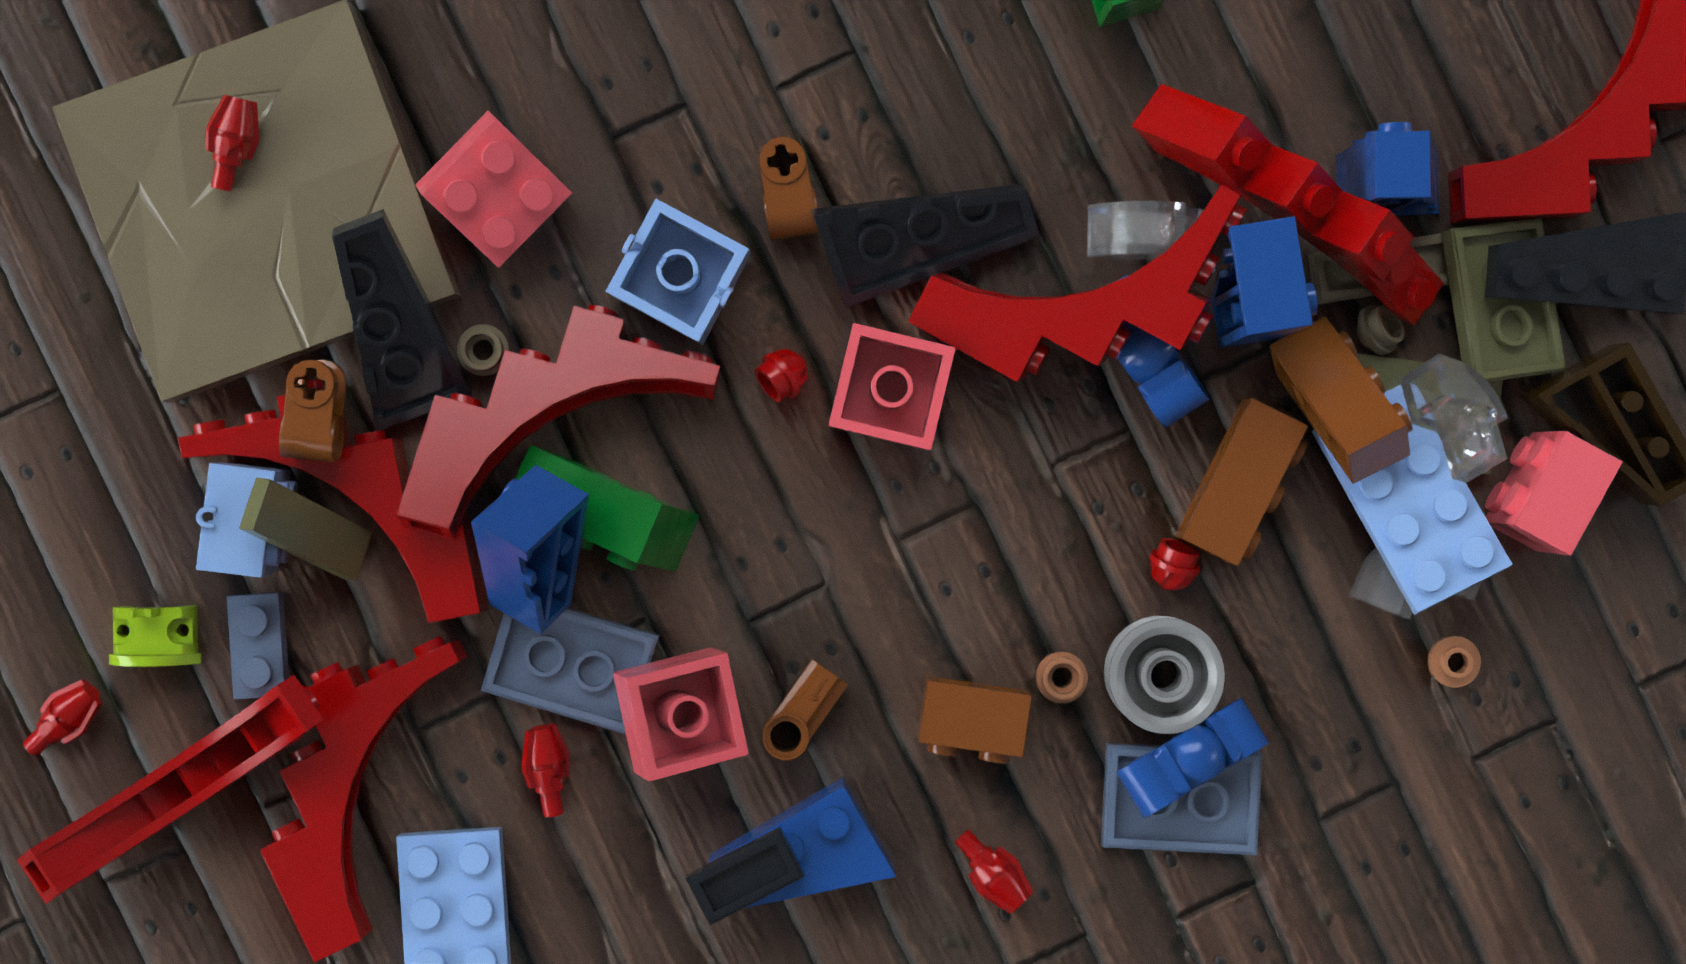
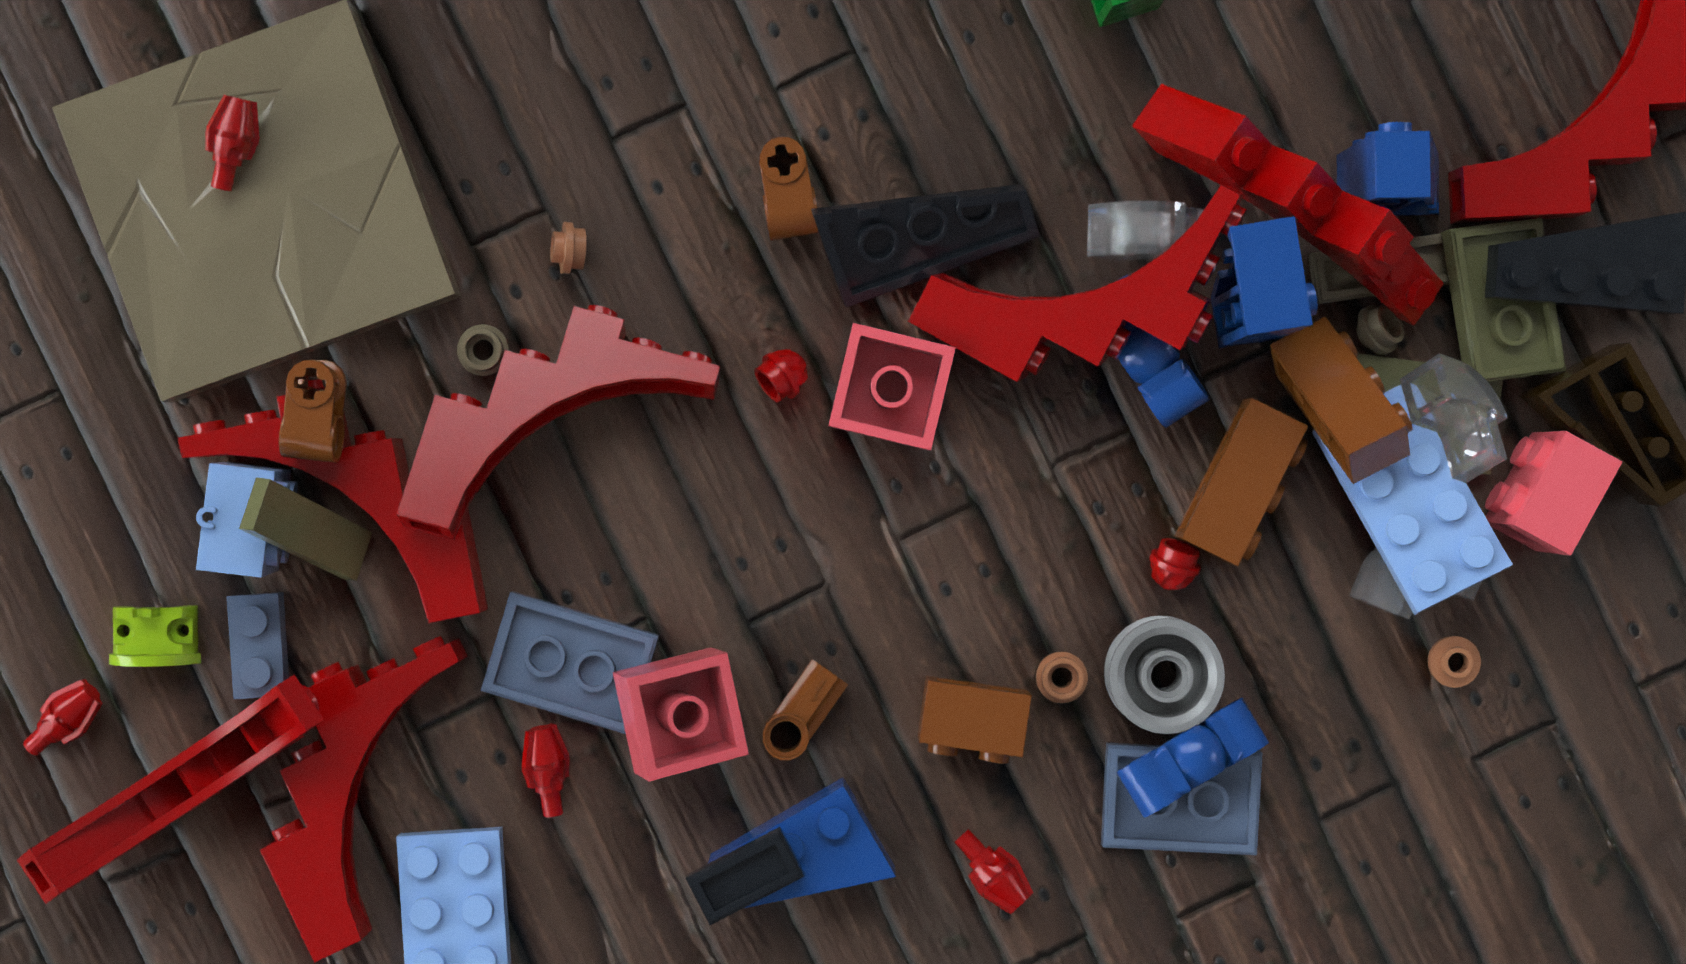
(394, 324): black wing -> none
(493, 189): coral brick -> none
(532, 547): blue wedge -> none
(568, 248): none -> nougat plate
(619, 517): green wedge -> none
(678, 271): light blue brick -> none

